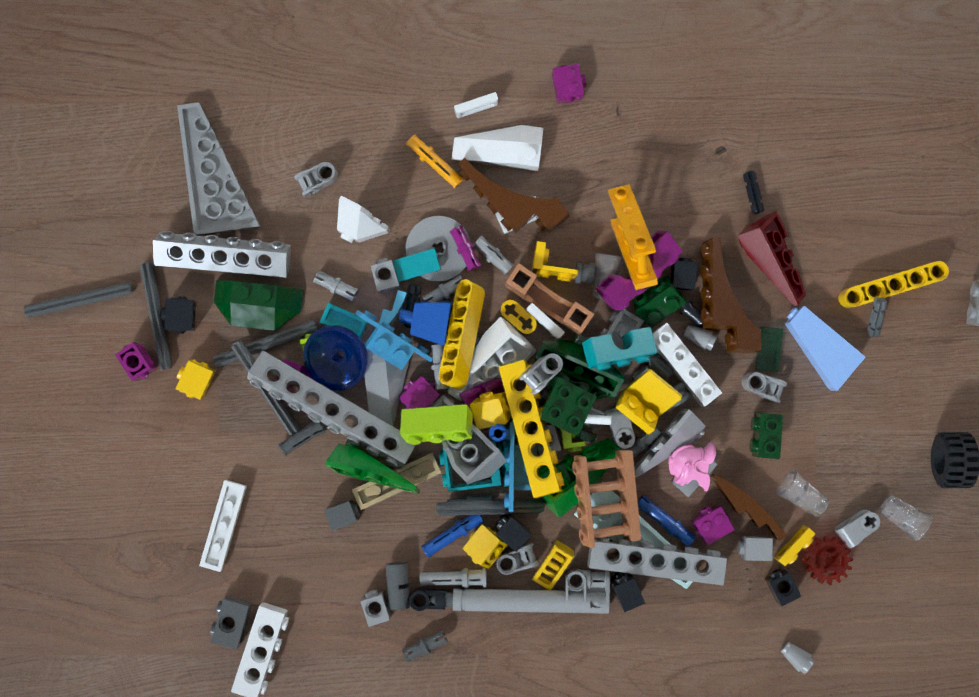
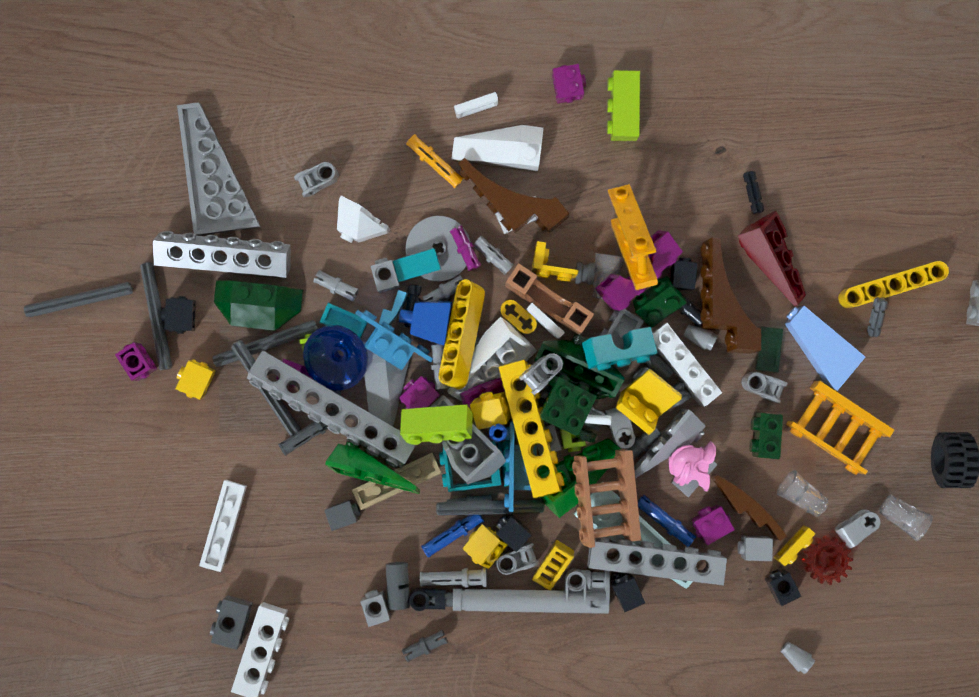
(624, 105): none -> lime brick
(858, 418): none -> light orange fence

